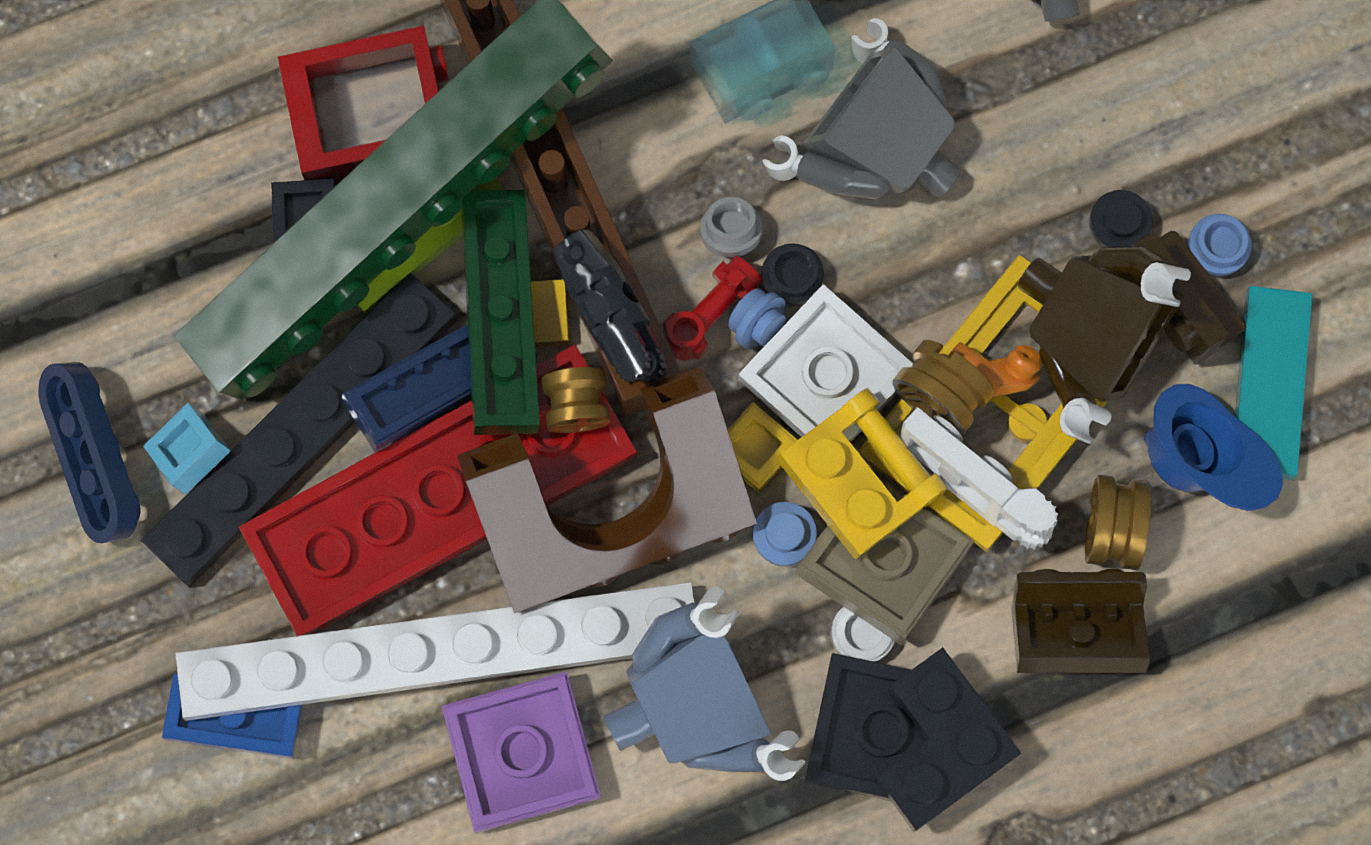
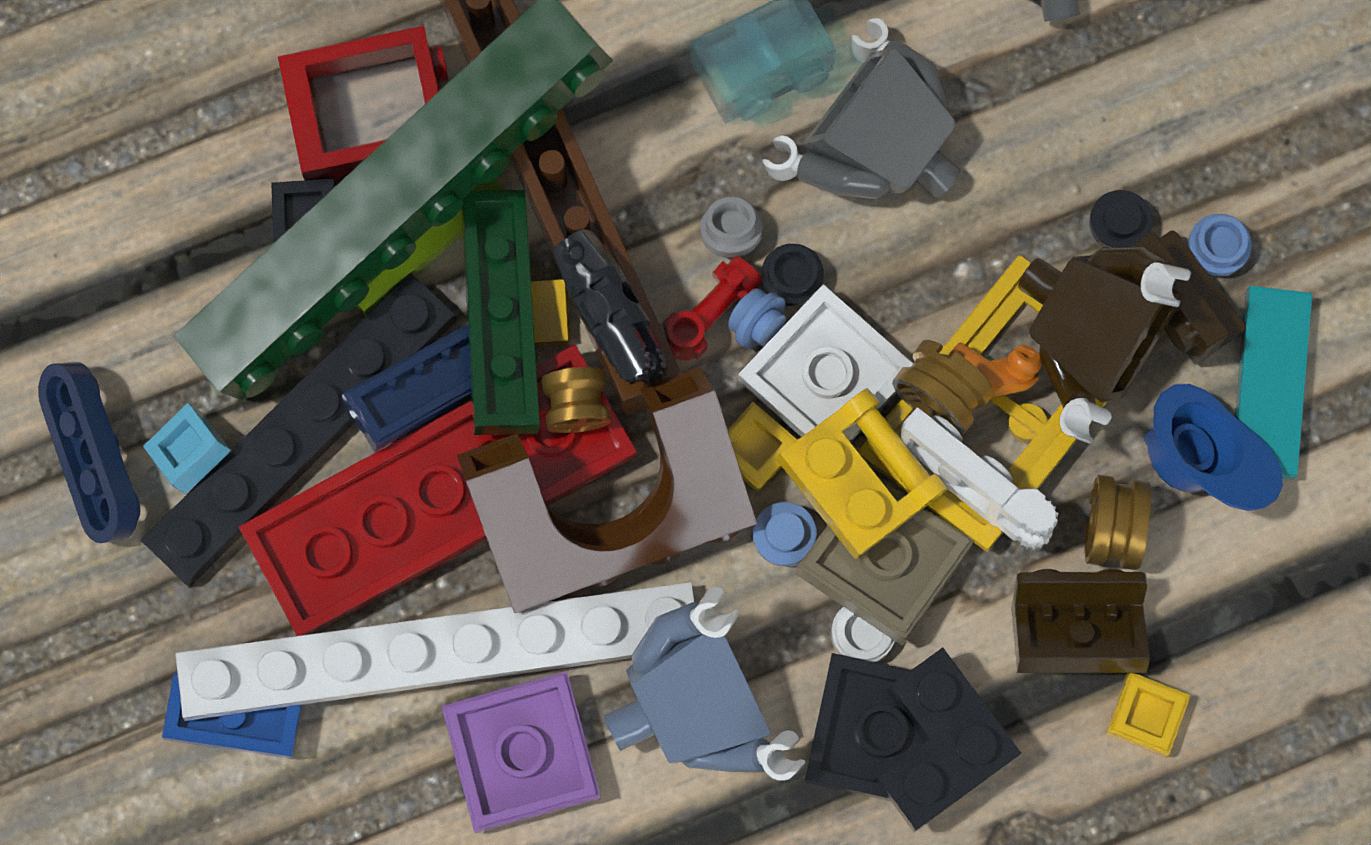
(1147, 714): none -> yellow tile

